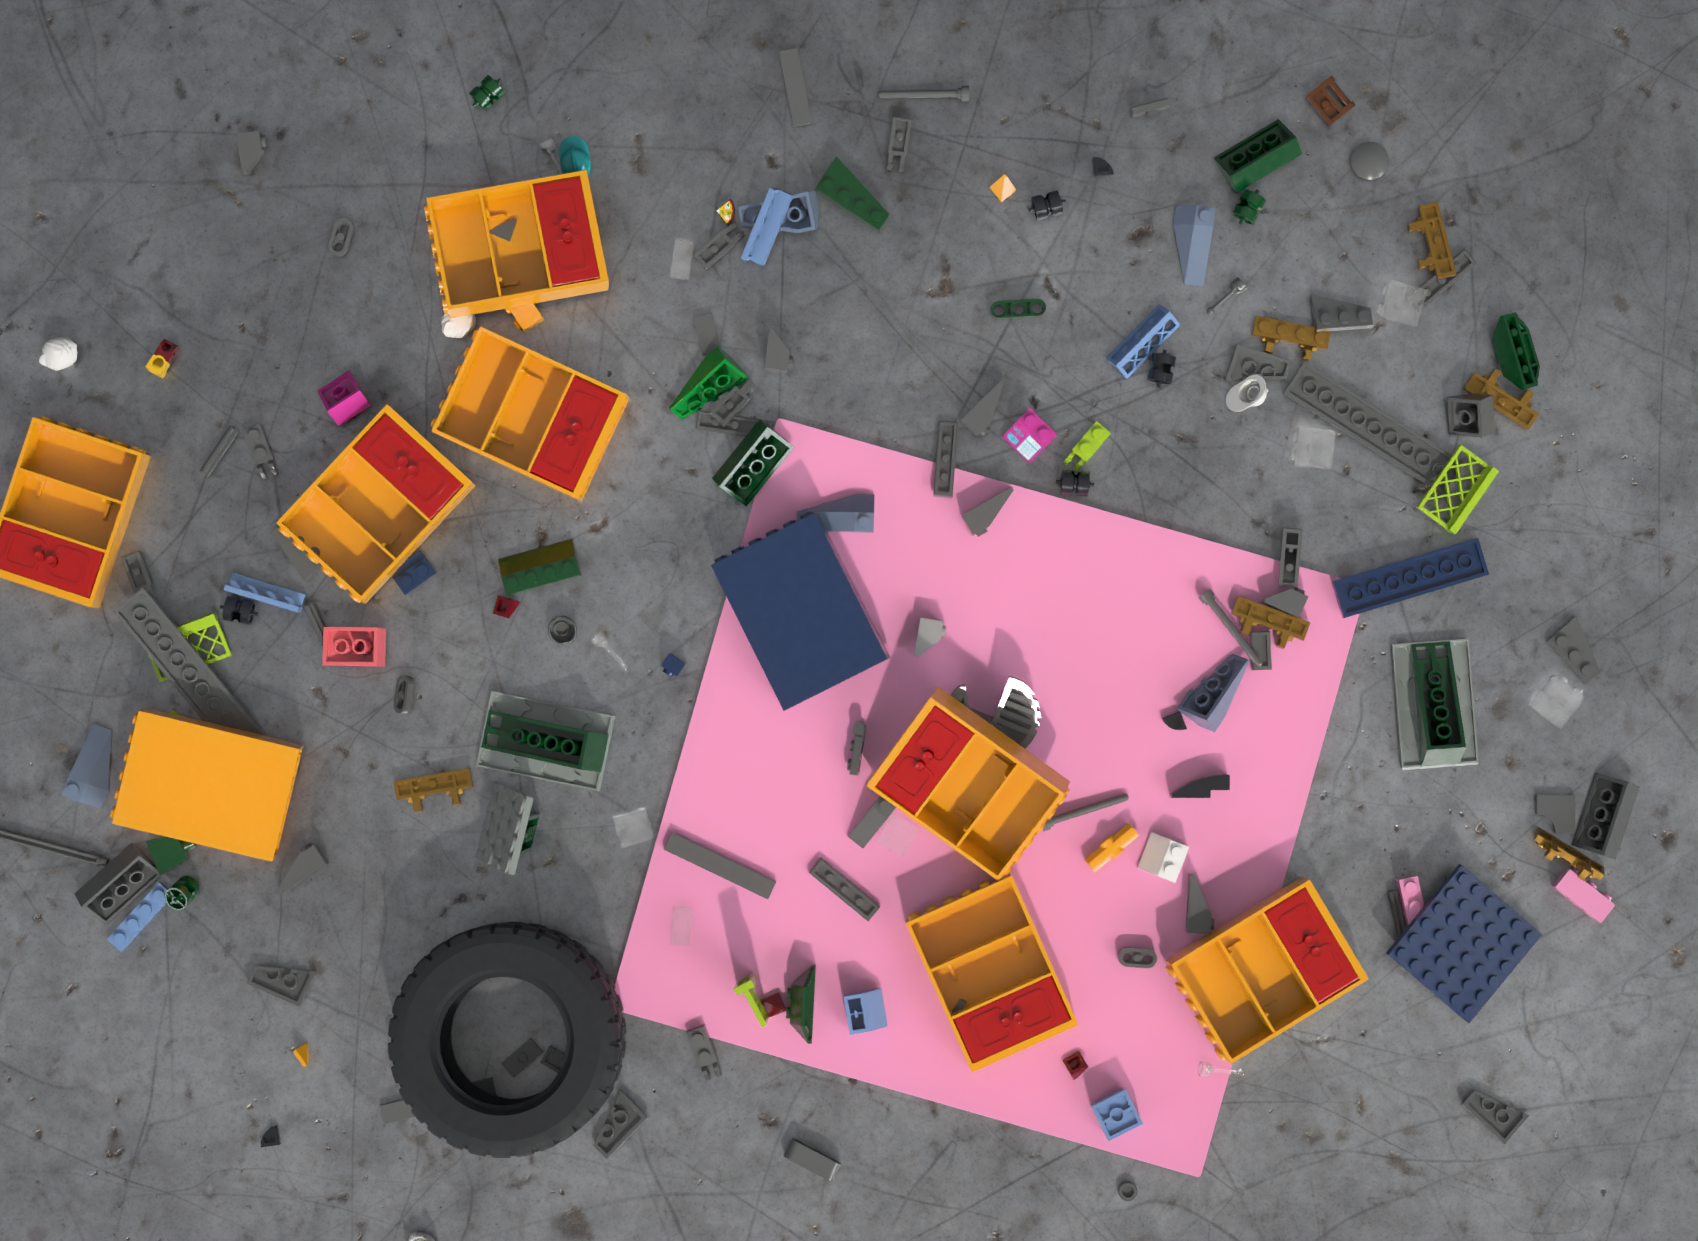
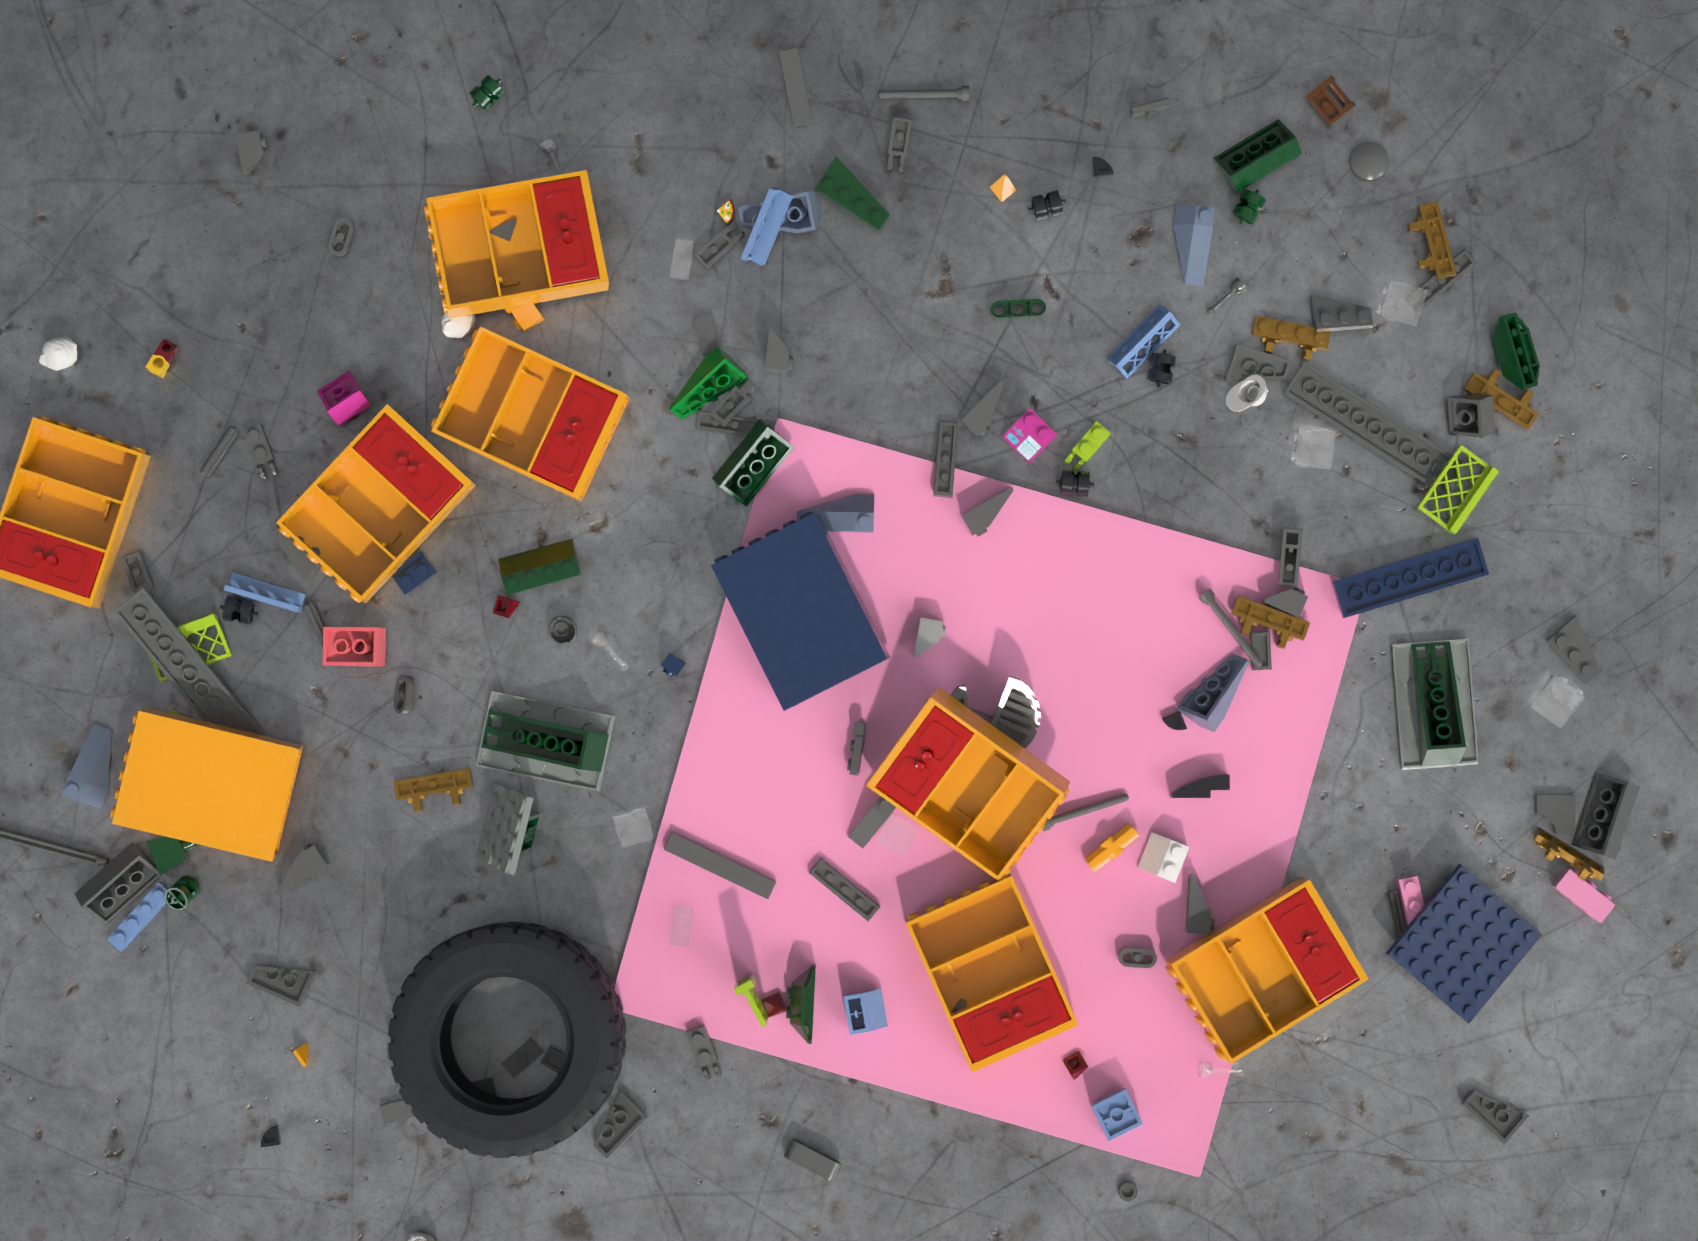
(574, 155): teal piece -> none

